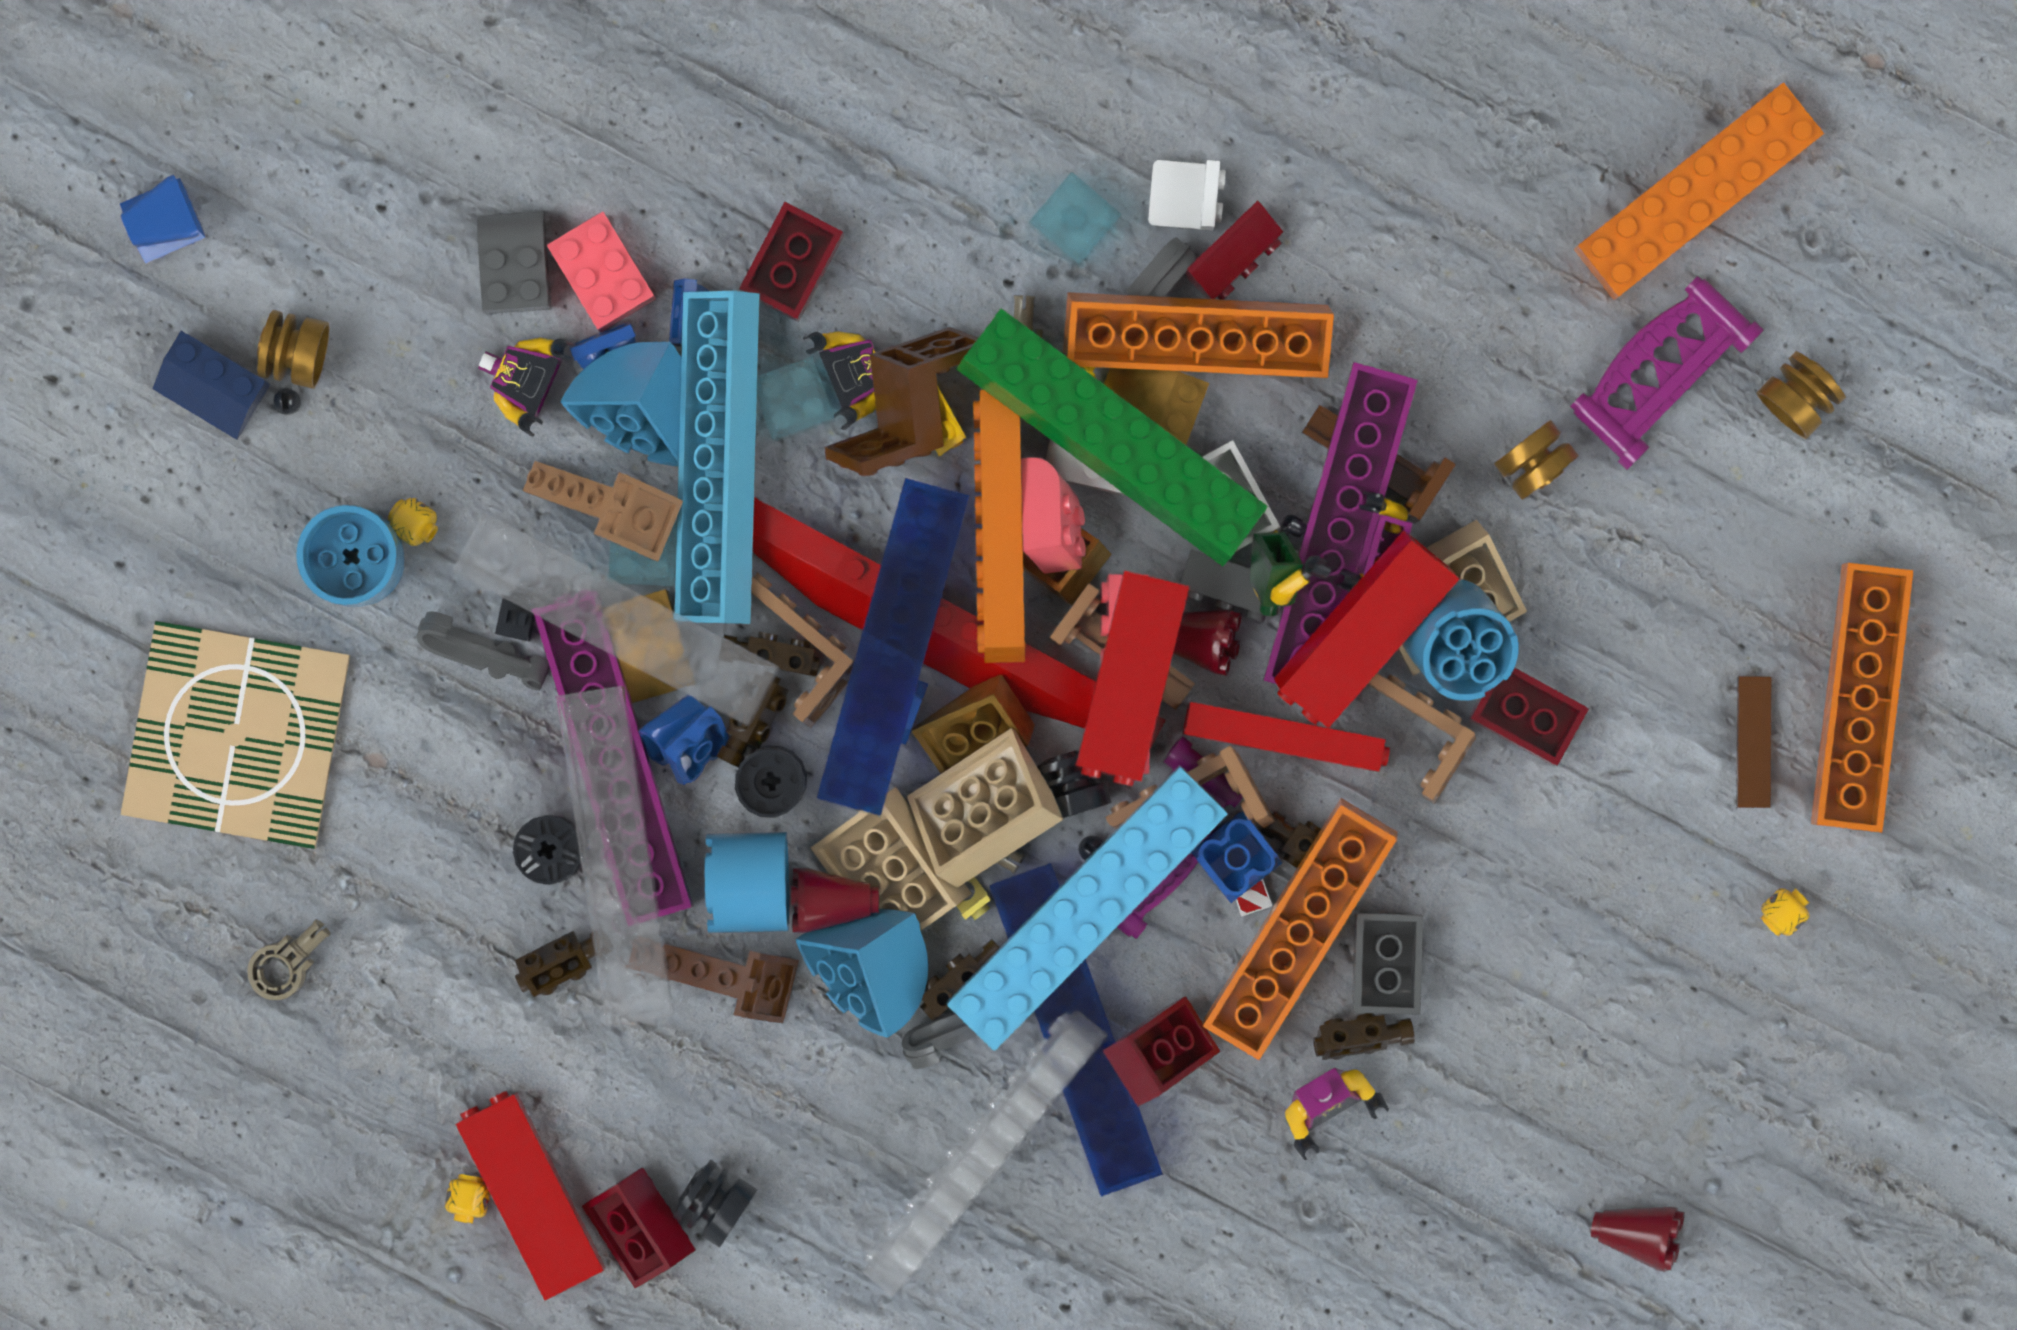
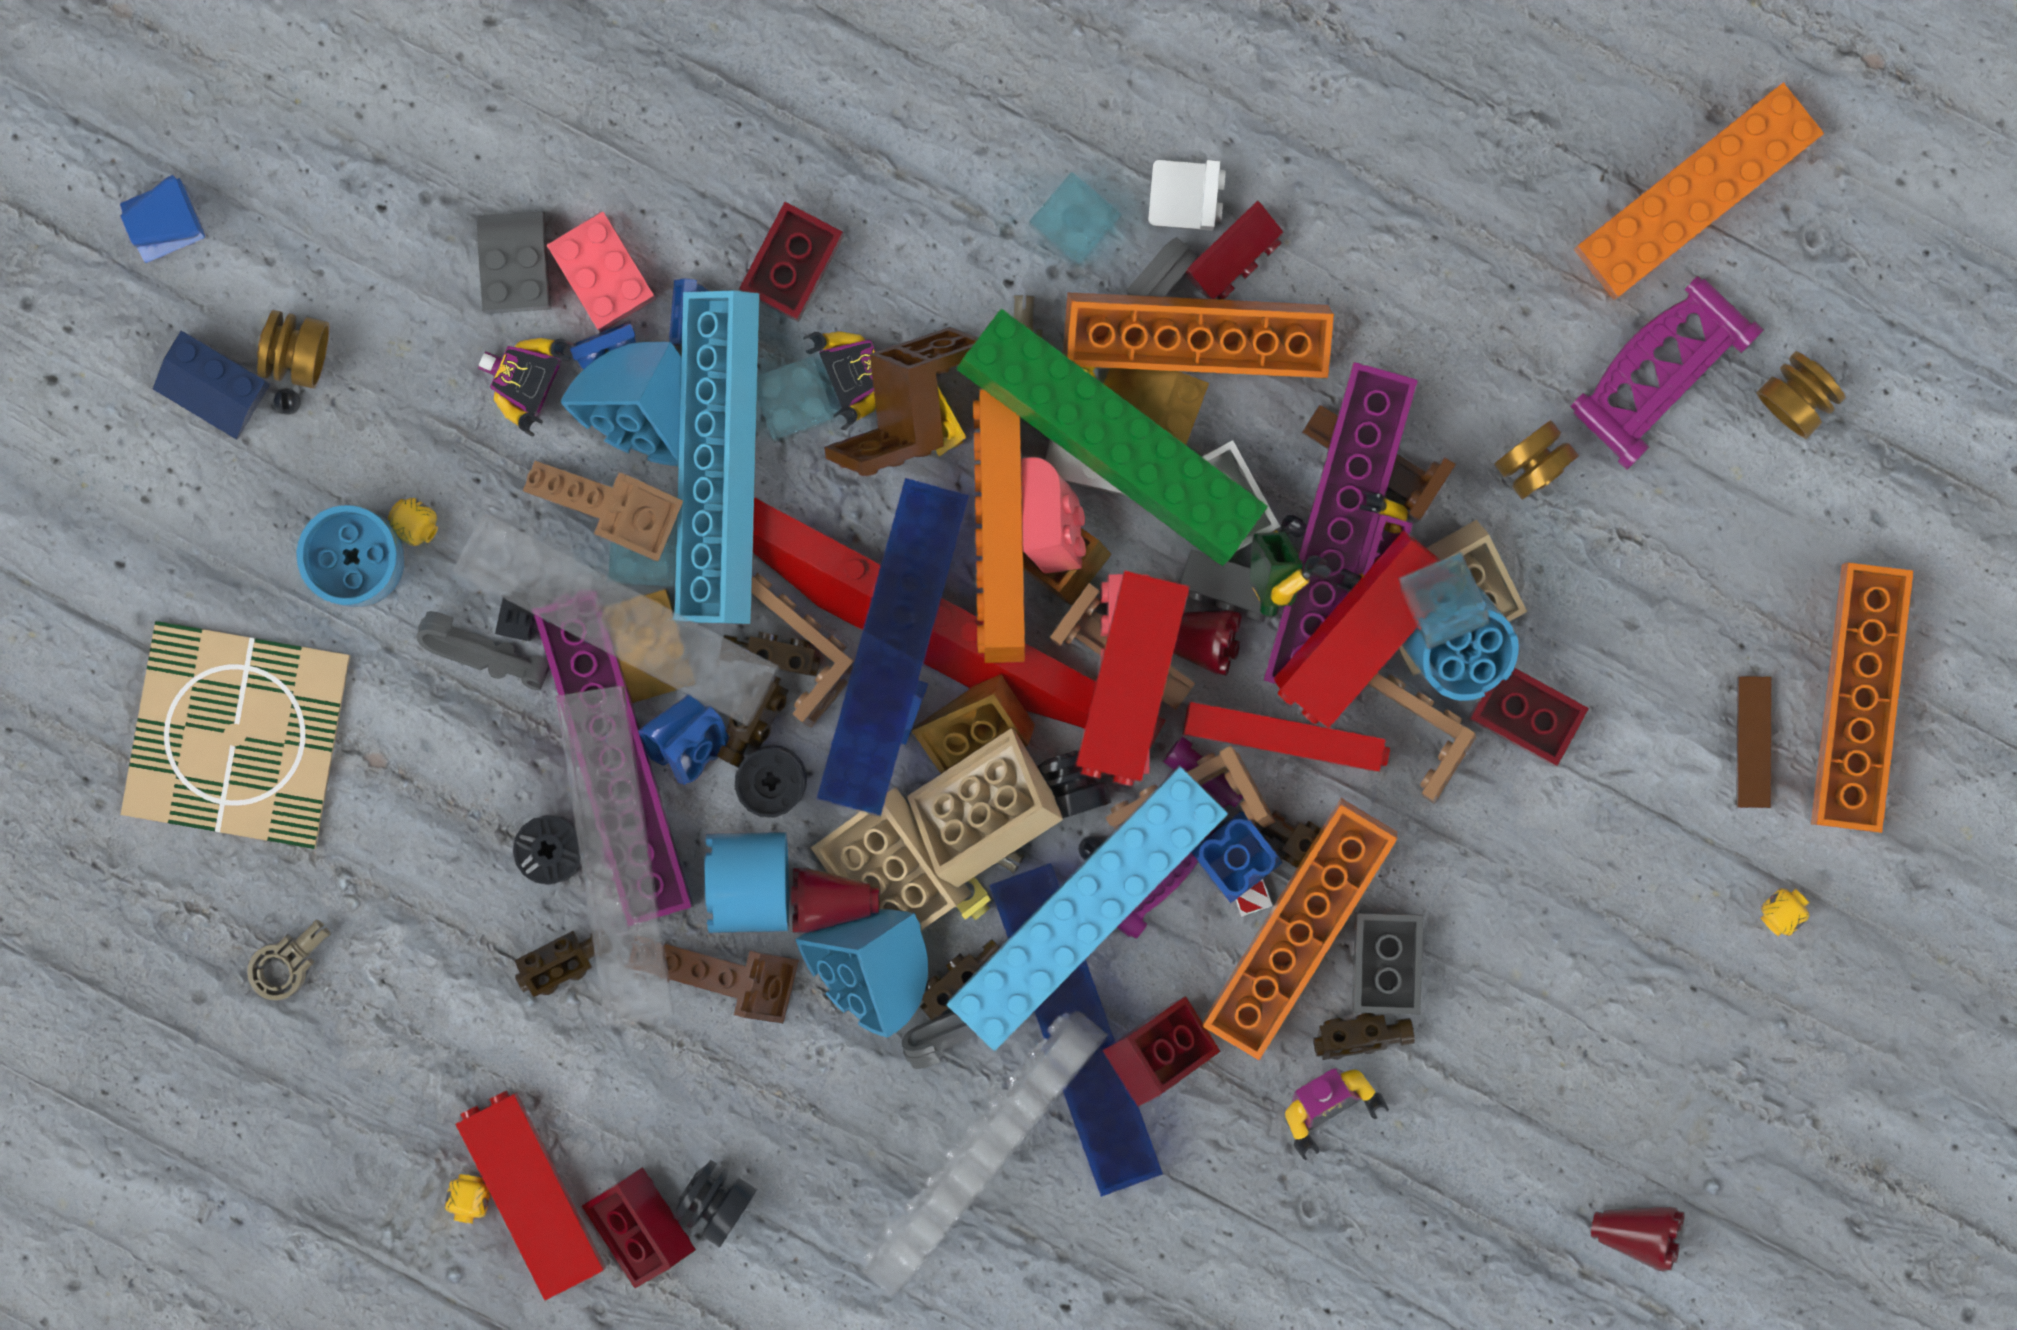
(1444, 600): none -> clear light blue brick

